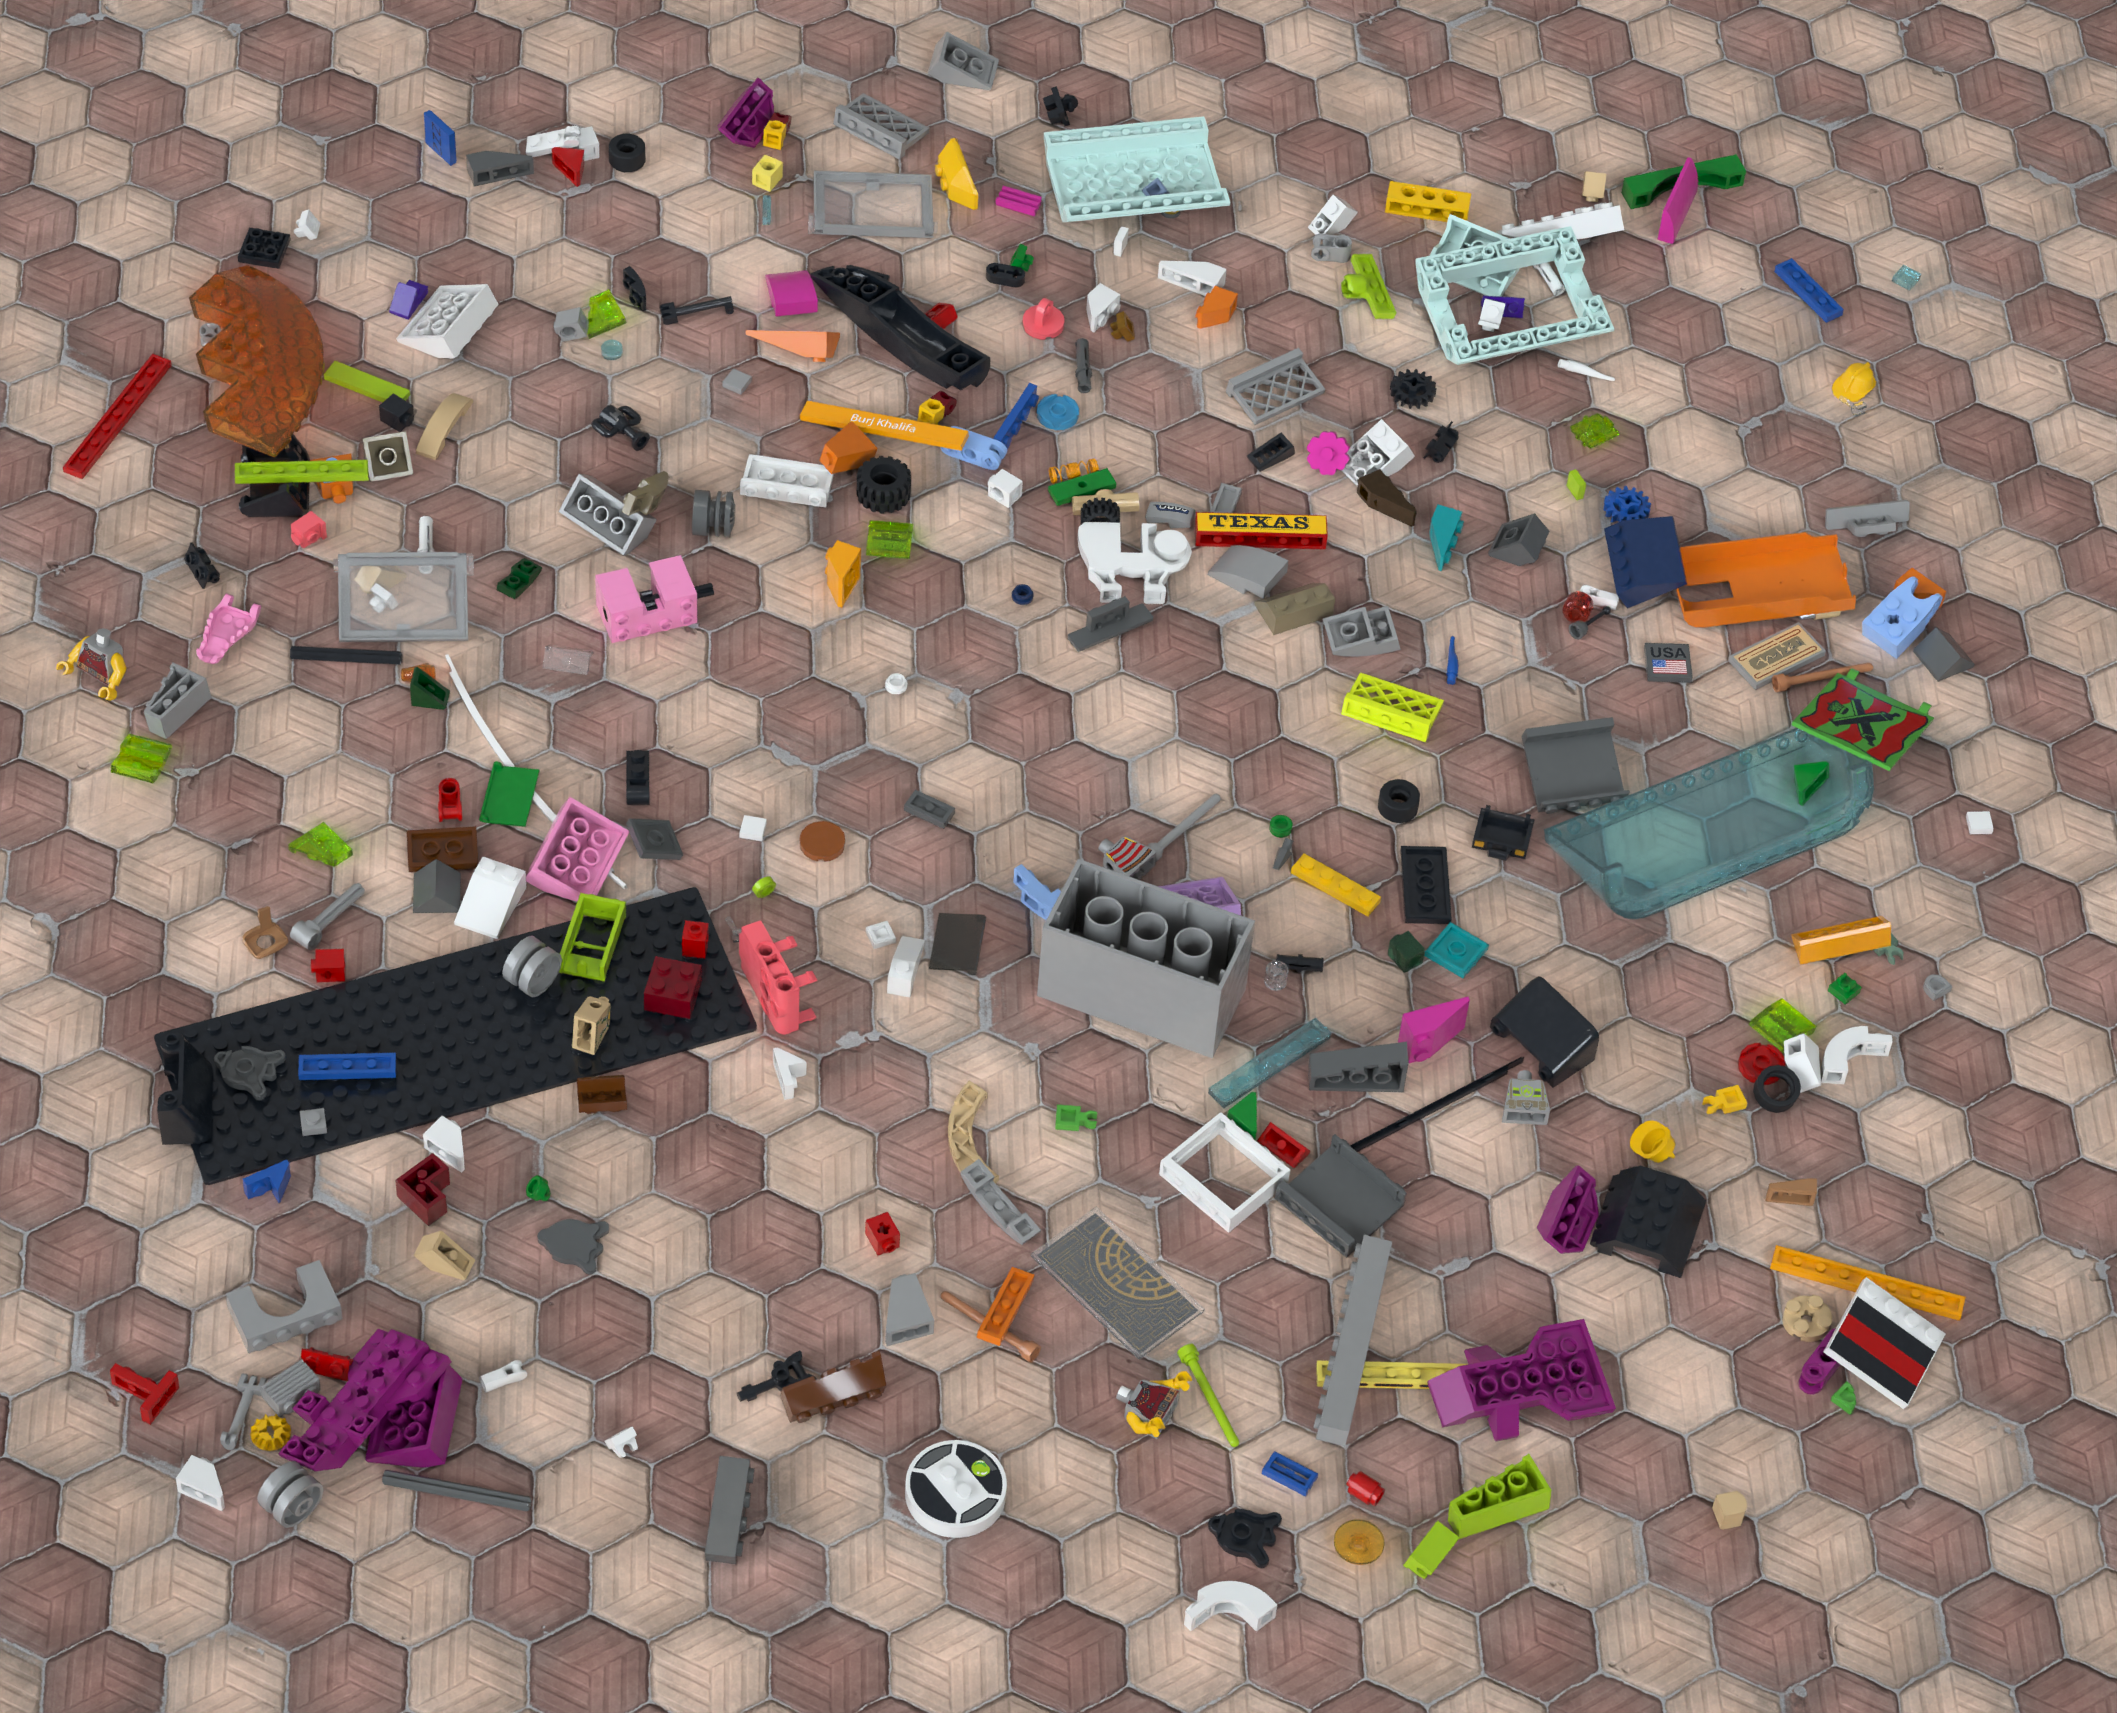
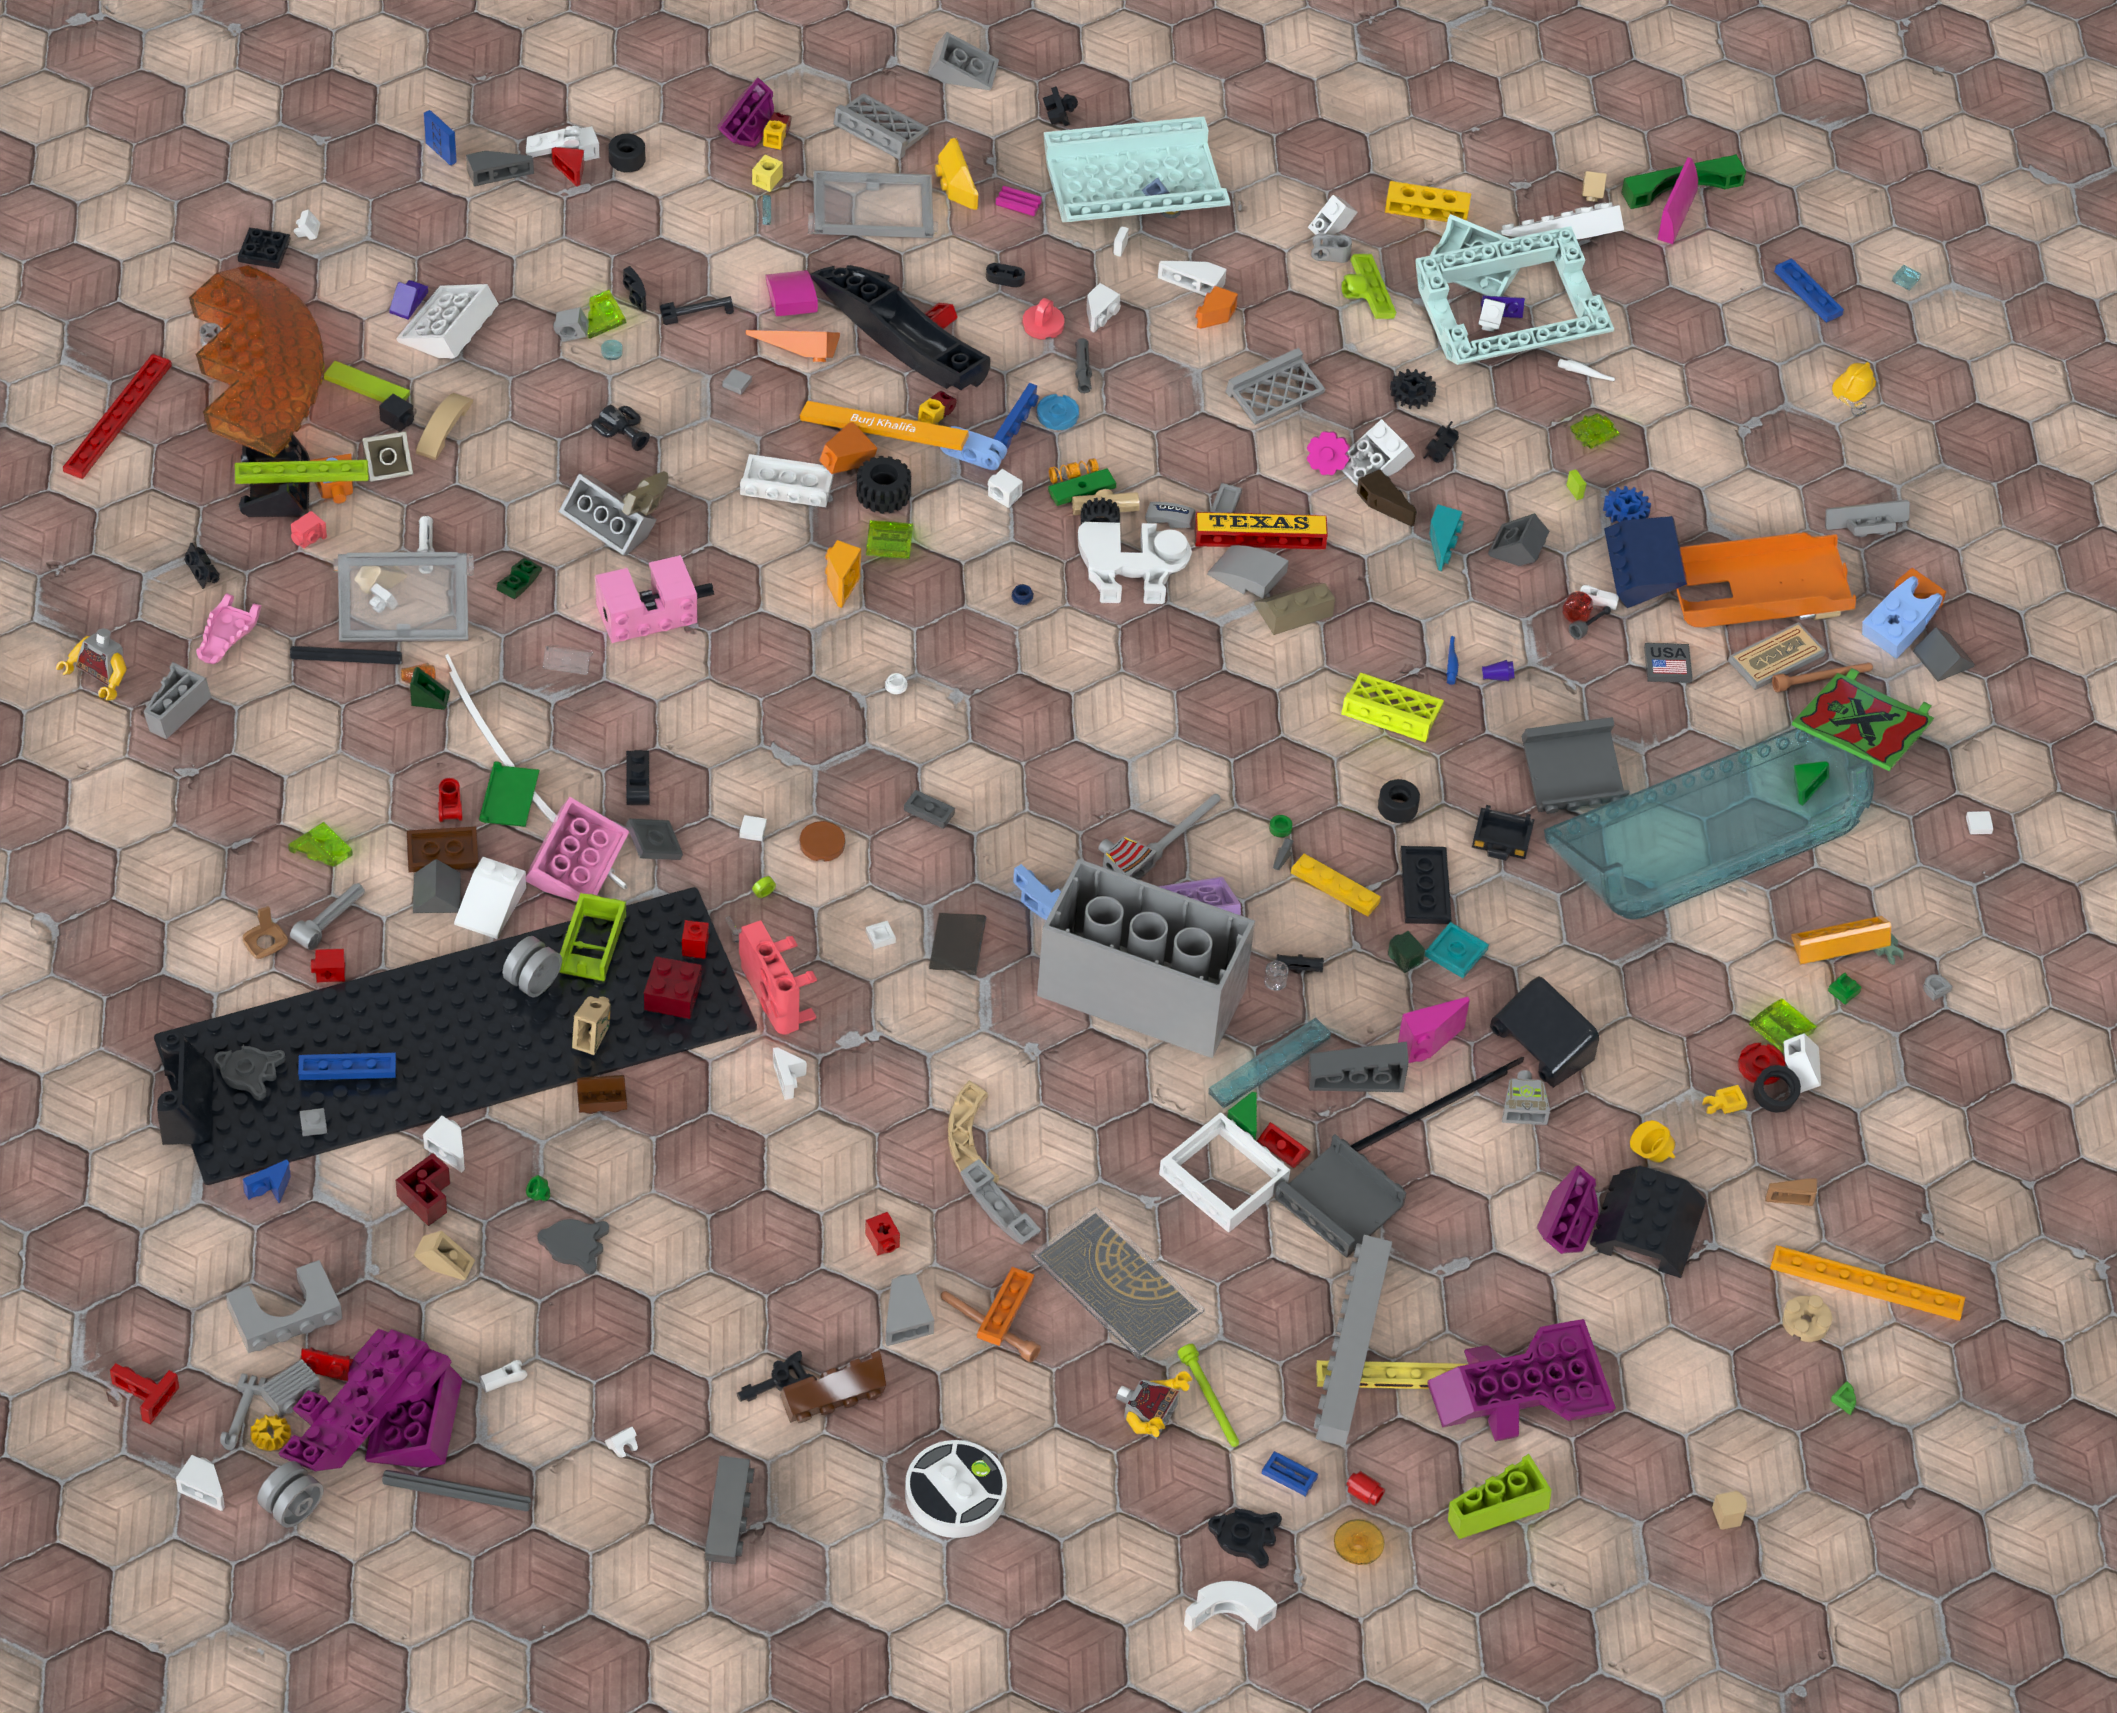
(141, 758): clear neon green slope -> none
(712, 513): dark grey wheel -> none
(904, 966): white slope -> none
(1021, 259): green tile -> none
(1071, 1117): bright green plate -> none
(1109, 622): dark grey bracket -> none
(1123, 327): pearl gold tile -> none
(1273, 444): black slope -> none
(1362, 632): light grey slope -> none
(1431, 1550): lime hinge -> none
(1499, 671): none -> dark purple cone
(1550, 278): white pin -> none
(1816, 1370): magenta piece -> none
(1849, 1044): white arch -> none
(1884, 1343): plate -> none

